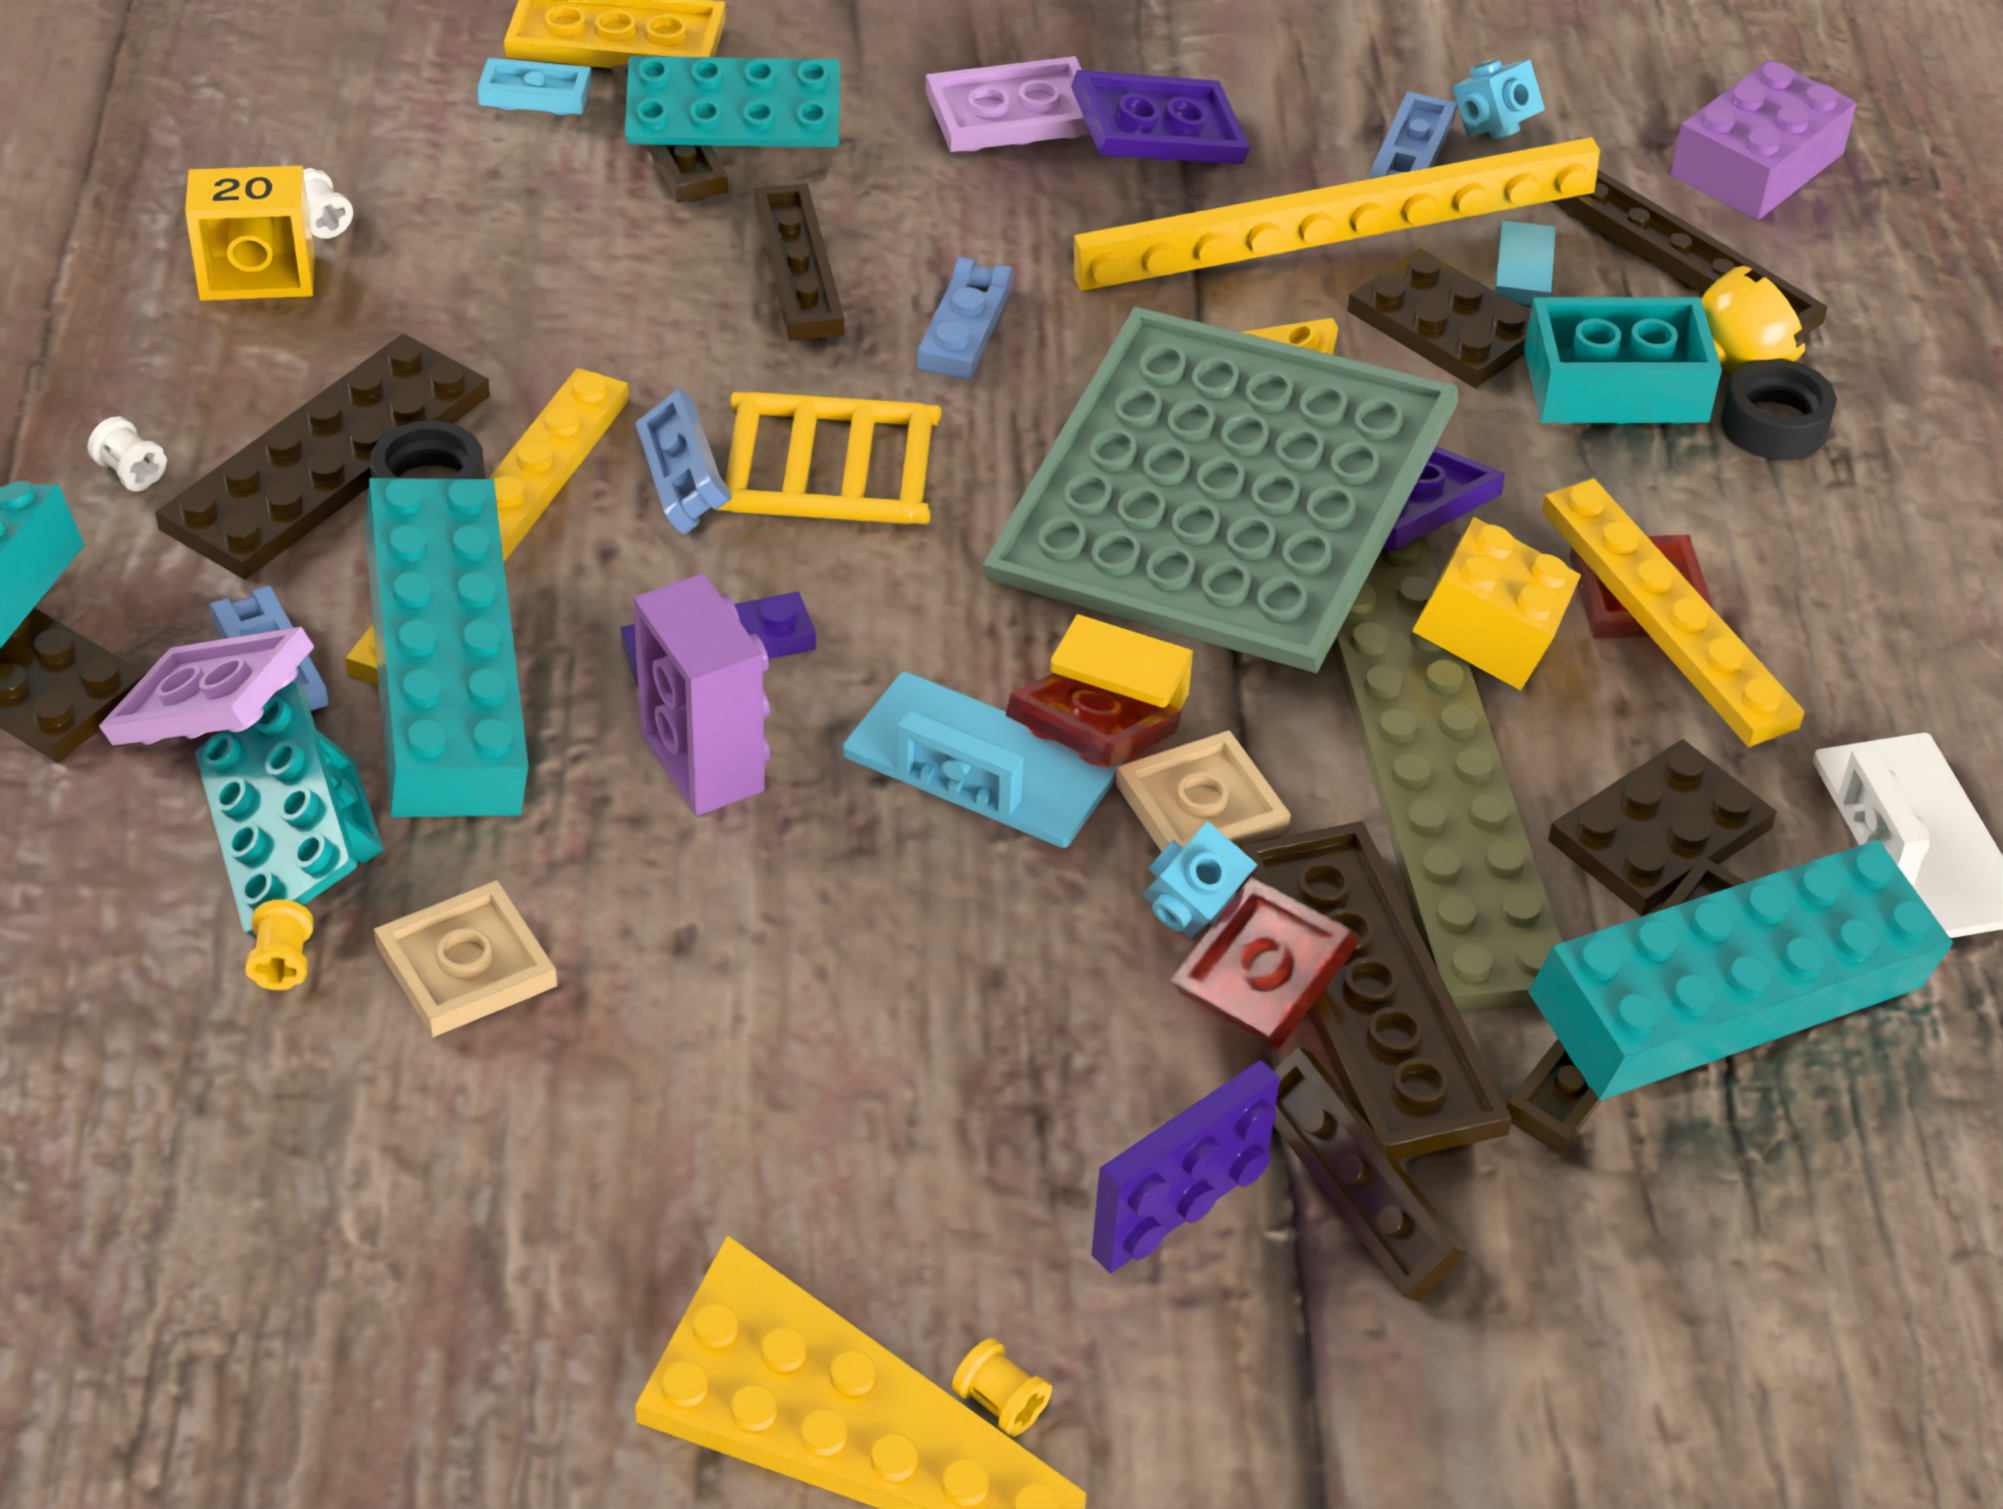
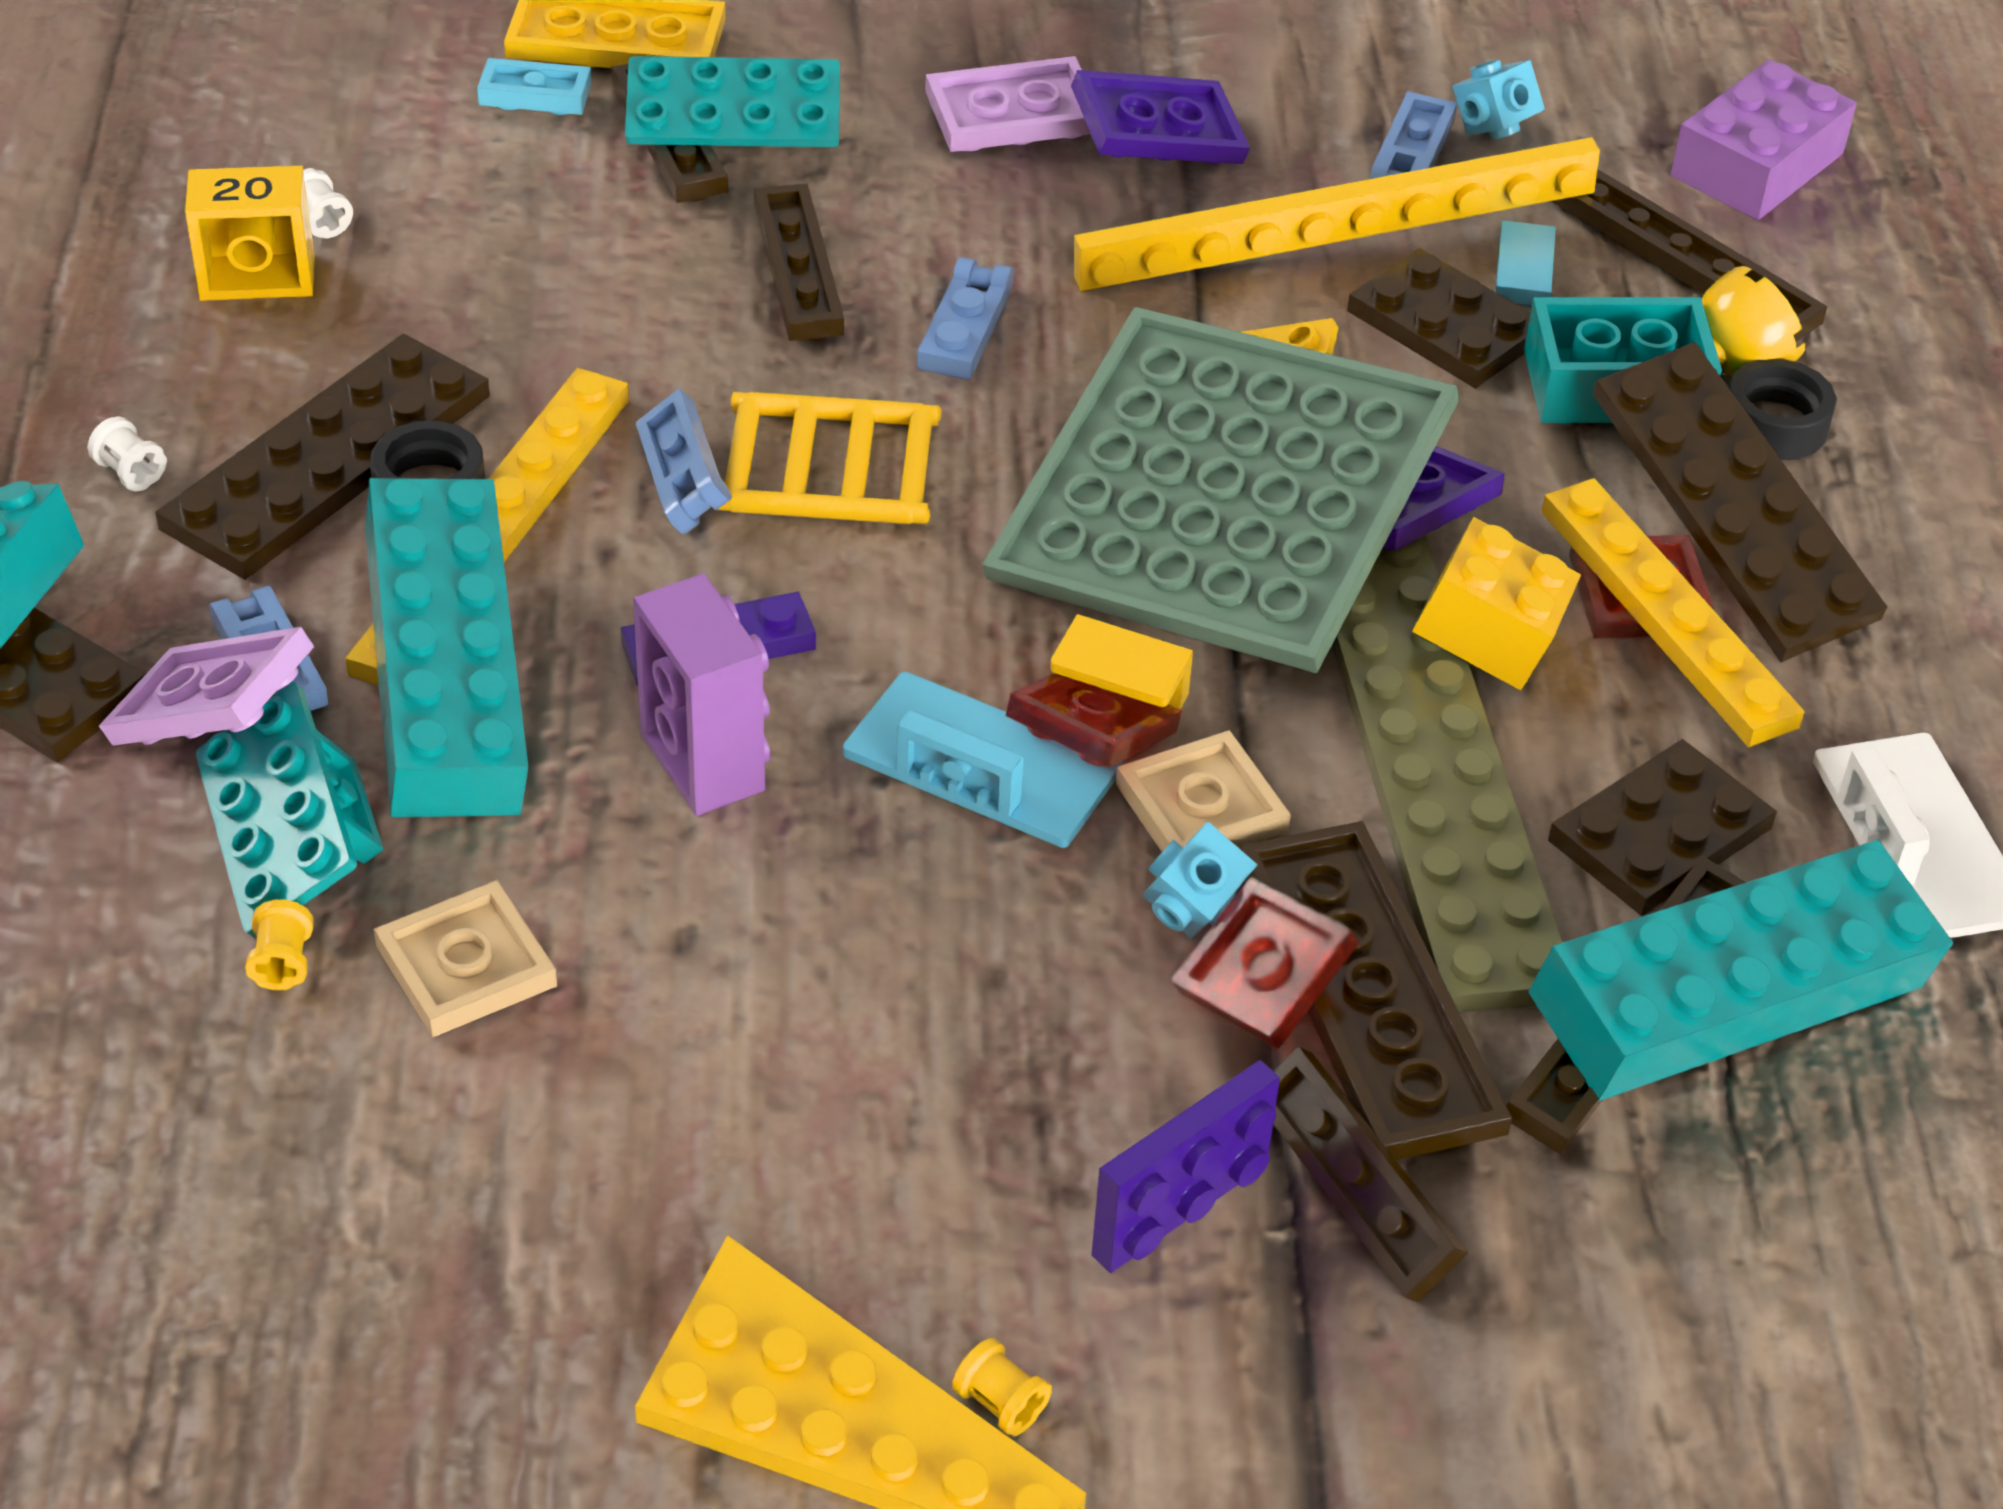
(1739, 502): none -> dark brown plate

